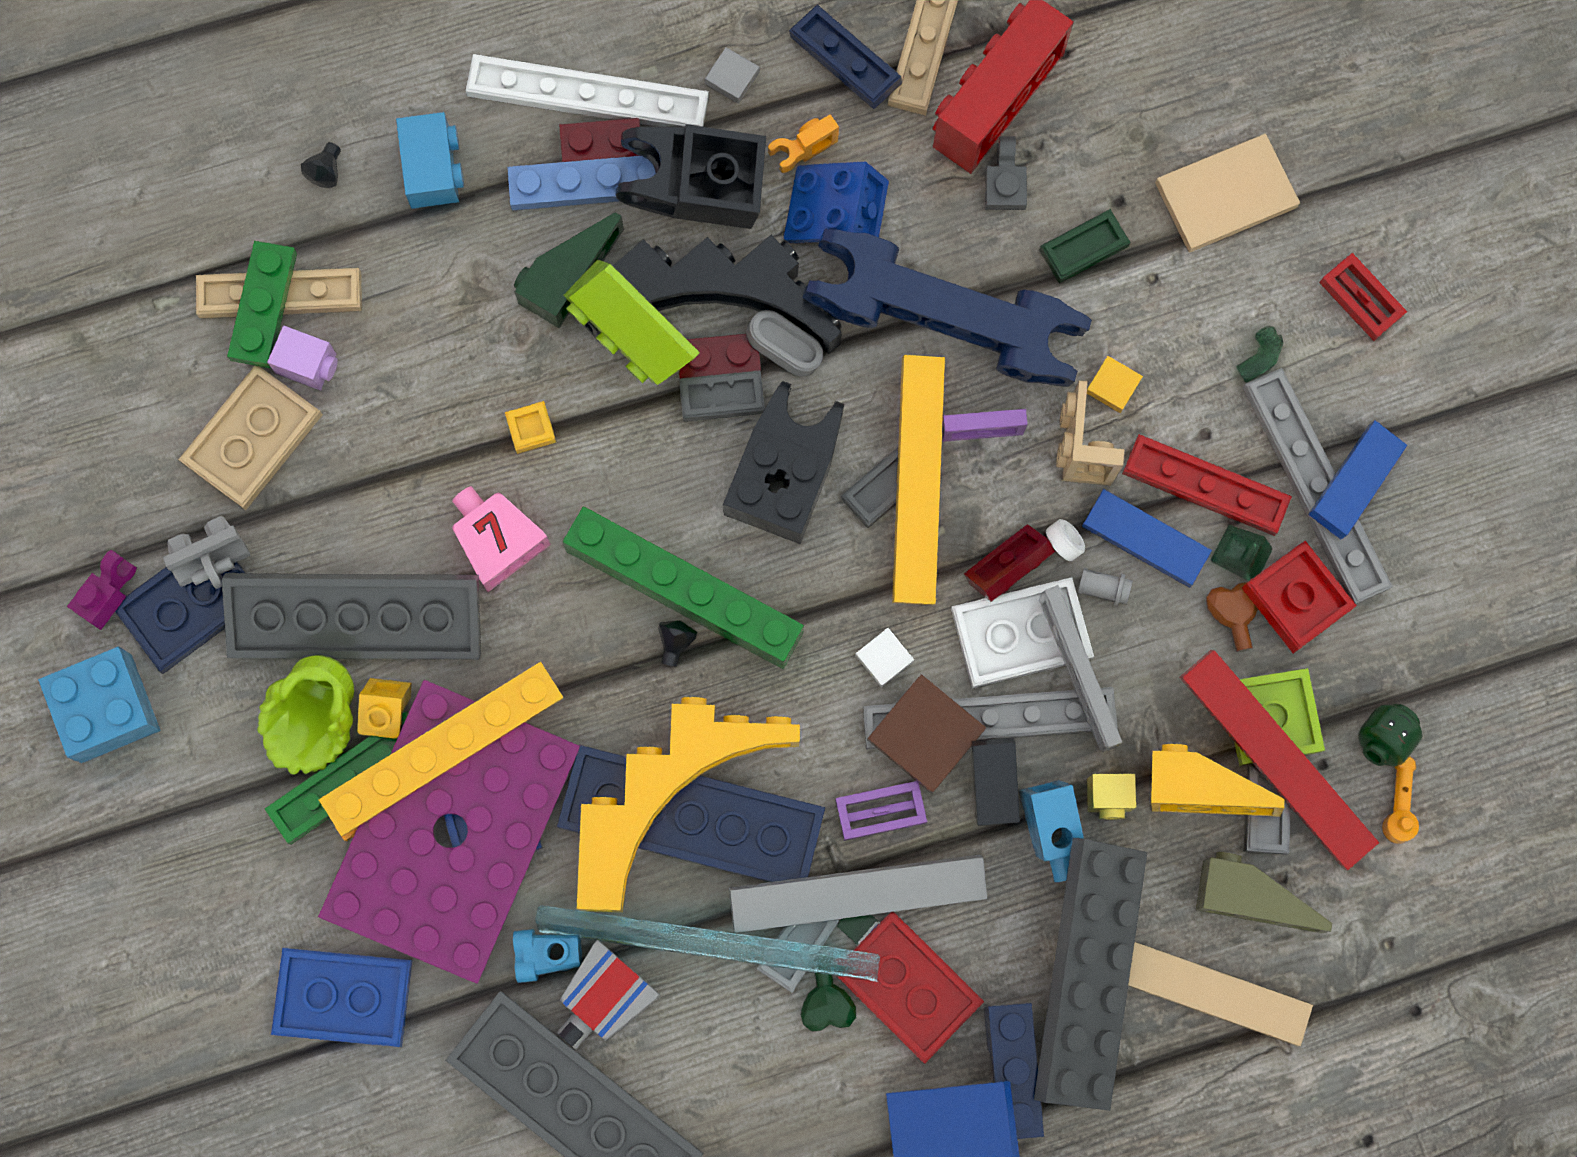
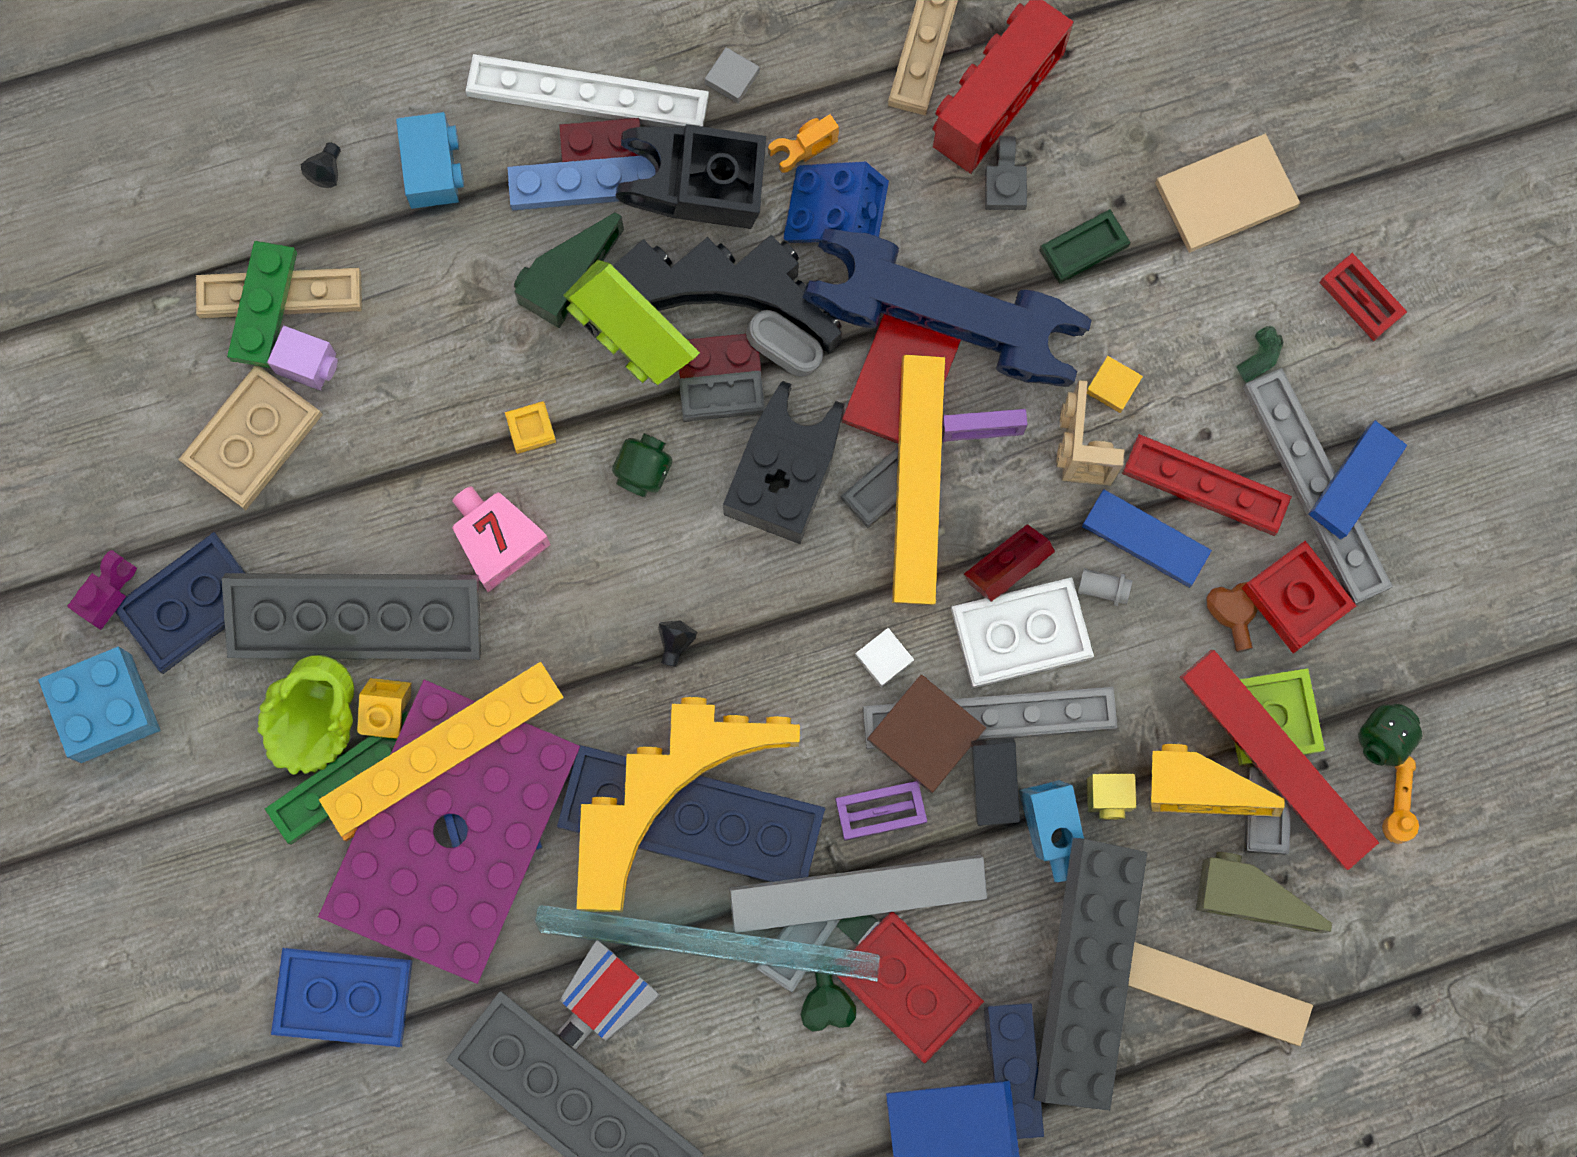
(206, 557): light grey hips -> none
(534, 951): dark azure plate -> none
(642, 465): none -> dark green head
(683, 587): green brick -> none
(845, 56): dark blue tile -> none
(876, 396): none -> red tile
(1065, 540): white tile -> none
(1079, 669): light grey tile -> none
(1242, 552): clear green slope -> none

